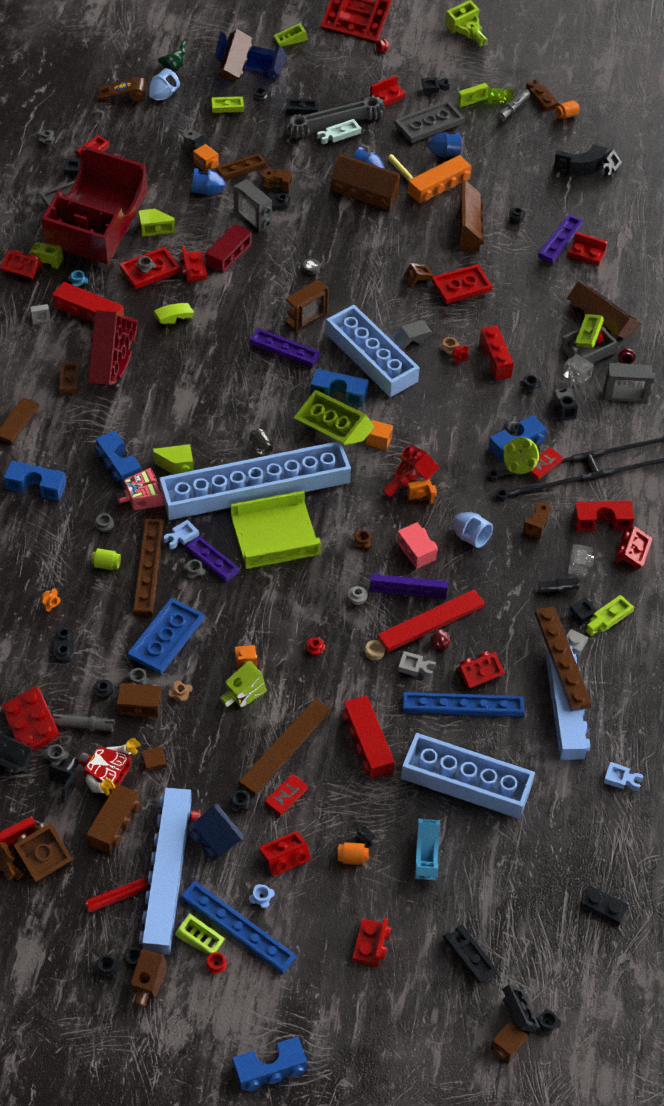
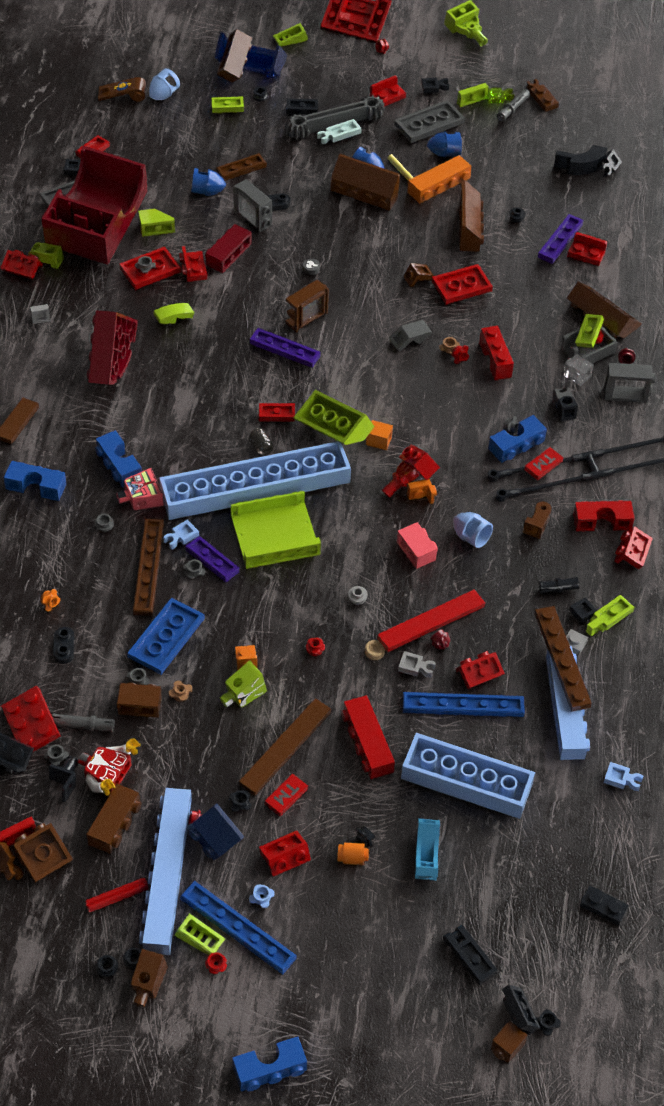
(46, 137): dark grey plate -> none
(69, 378): reddish brown plate -> none
(78, 278): dark azure plate -> none
(81, 302): red brick -> none
(103, 693): black plate -> none
(106, 559): lime brick -> none
(154, 759): reddish brown tile -> none
(174, 60): dark green hat -> none
(174, 459): lime slope -> none
(194, 140): dark grey leg -> none
(206, 158): orange brick -> none
(276, 412): none -> red plate
(278, 179): reddish brown leg -> none
(352, 387): blue arch -> none
(362, 539): reddish brown plate -> none
(370, 942): red bracket -> none
(372, 350): light blue brick -> none
(408, 586): dark purple plate -> none
(529, 453): lime plate -> none
(530, 383): black plate -> none
(567, 110): orange brick -> none
(580, 560): clear brick -> none

